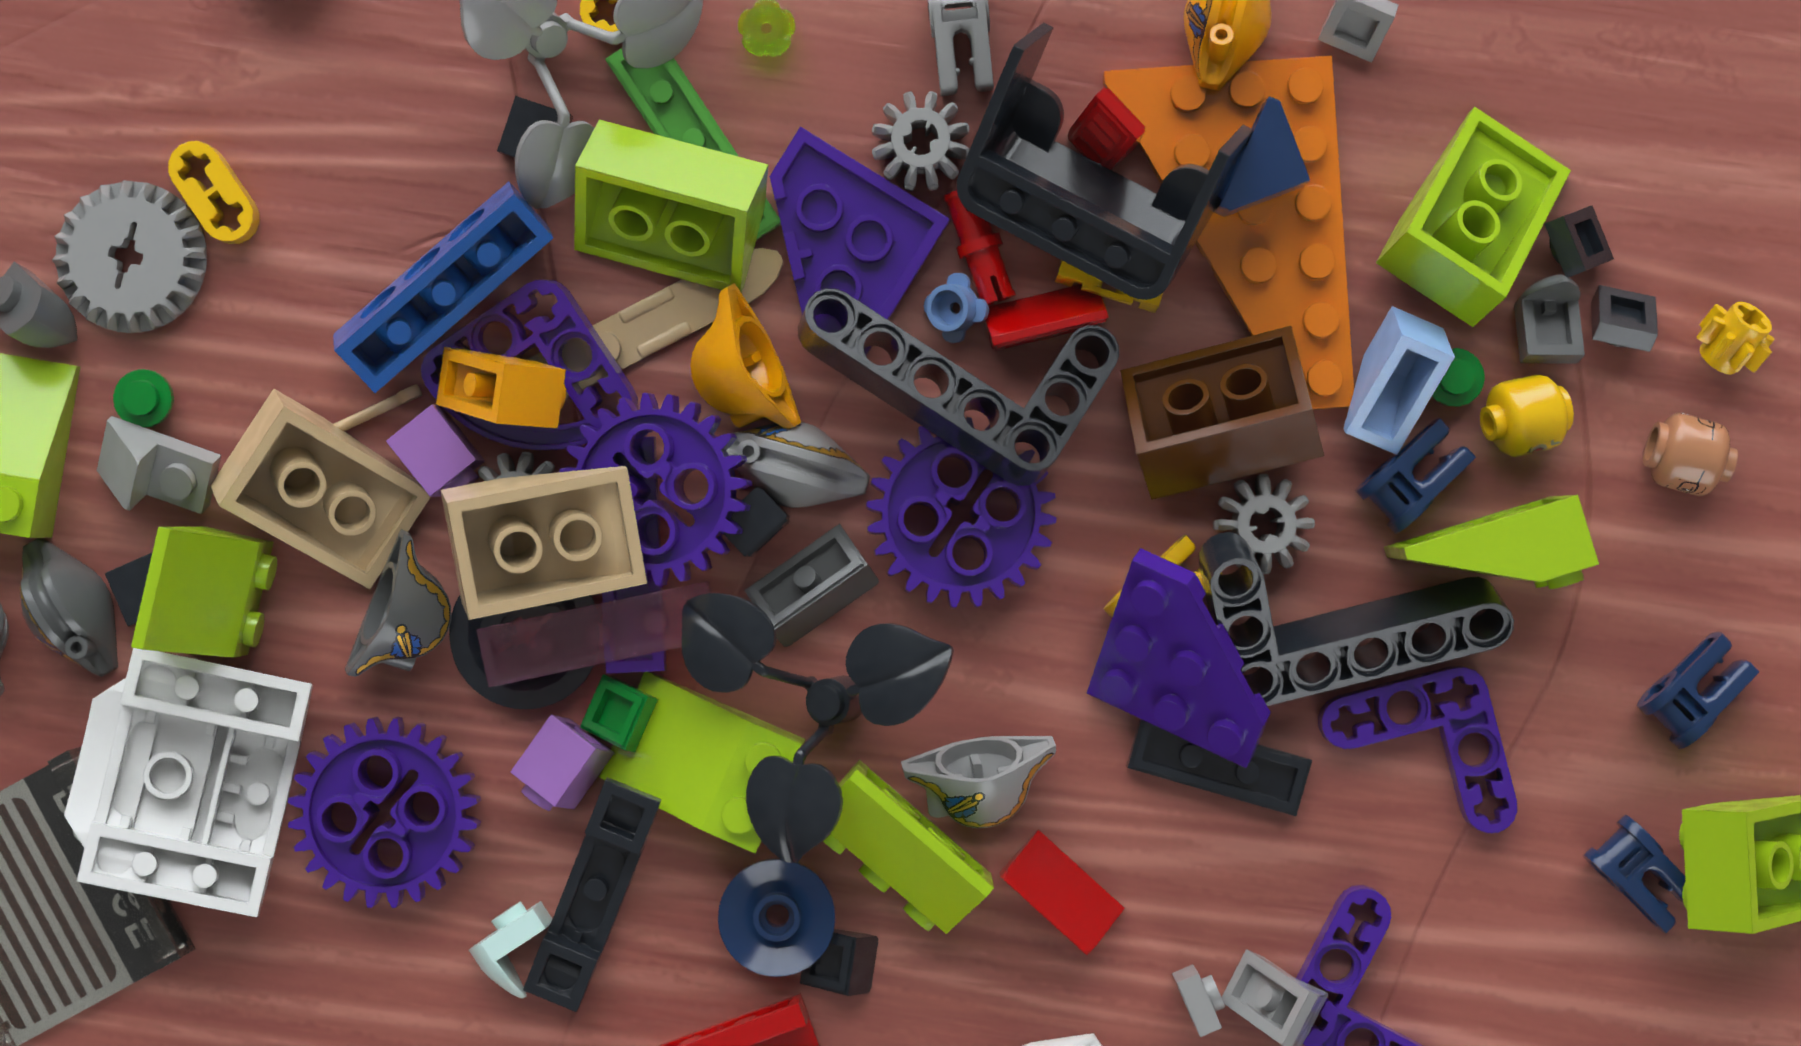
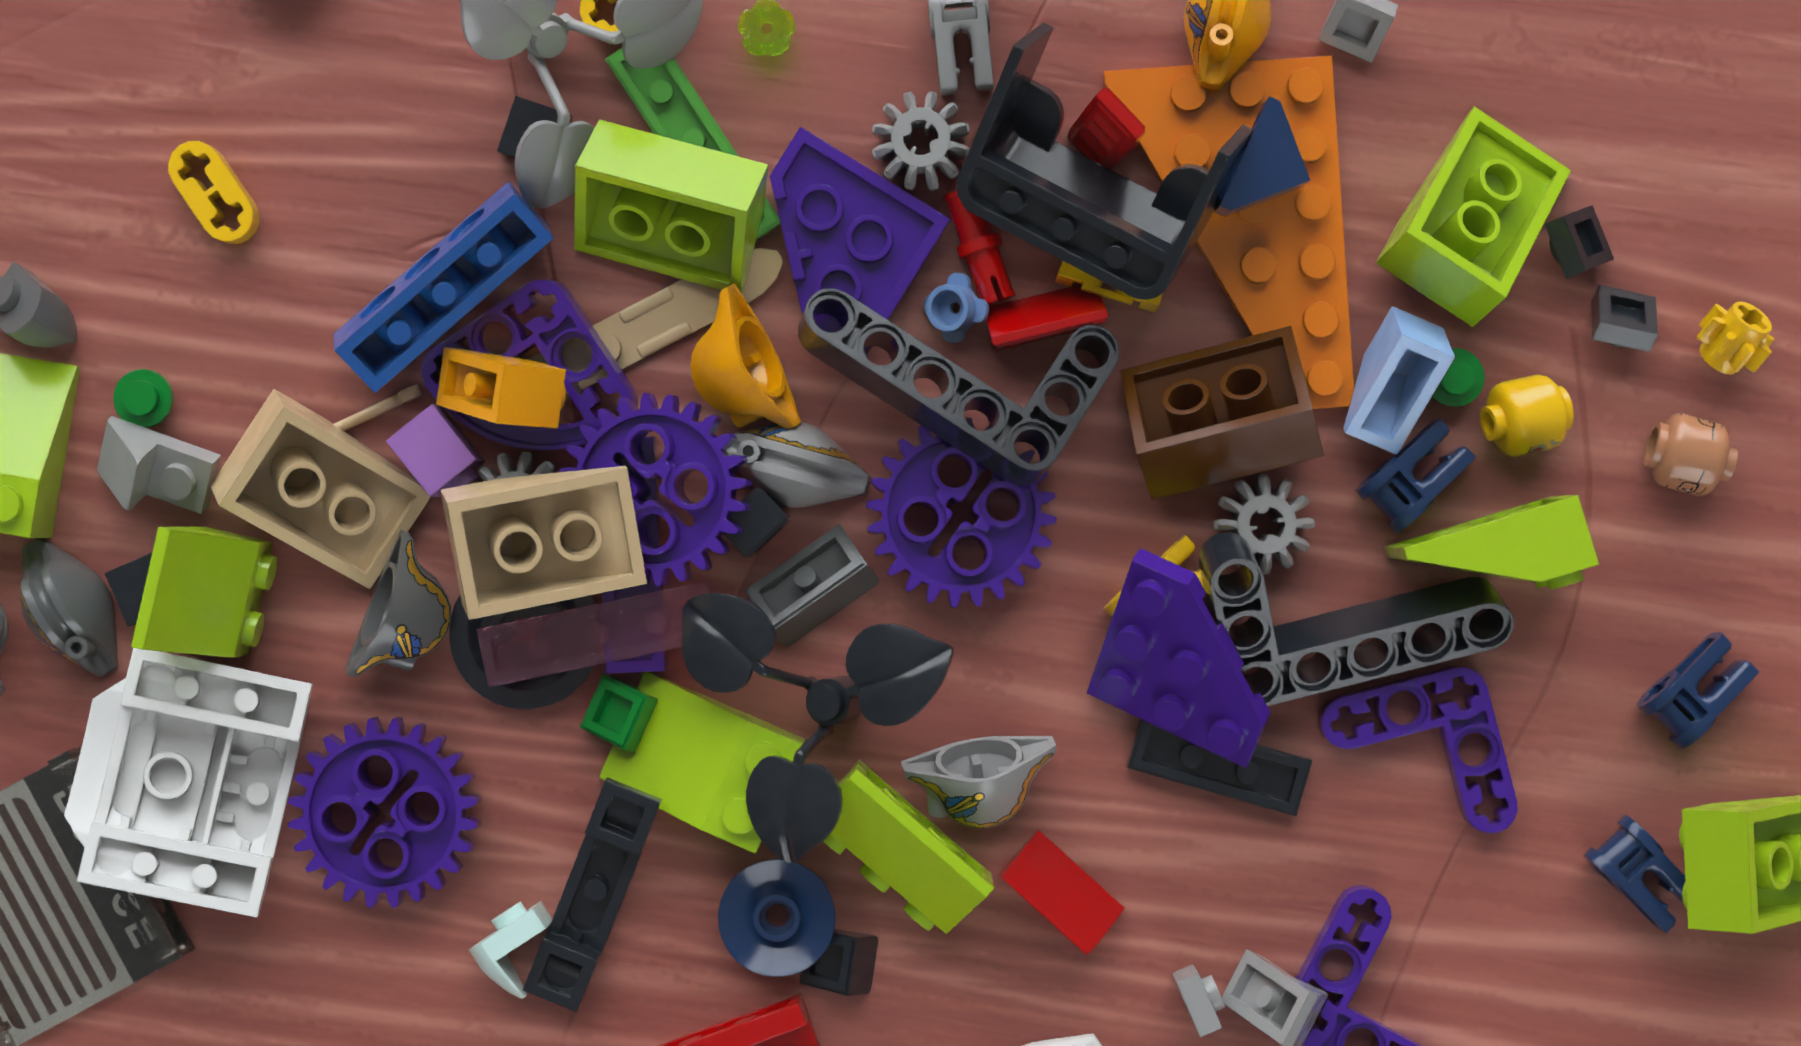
(149, 292): light grey gear -> none
(560, 764): medium lavender brick -> none
(1550, 322): dark grey plate -> none

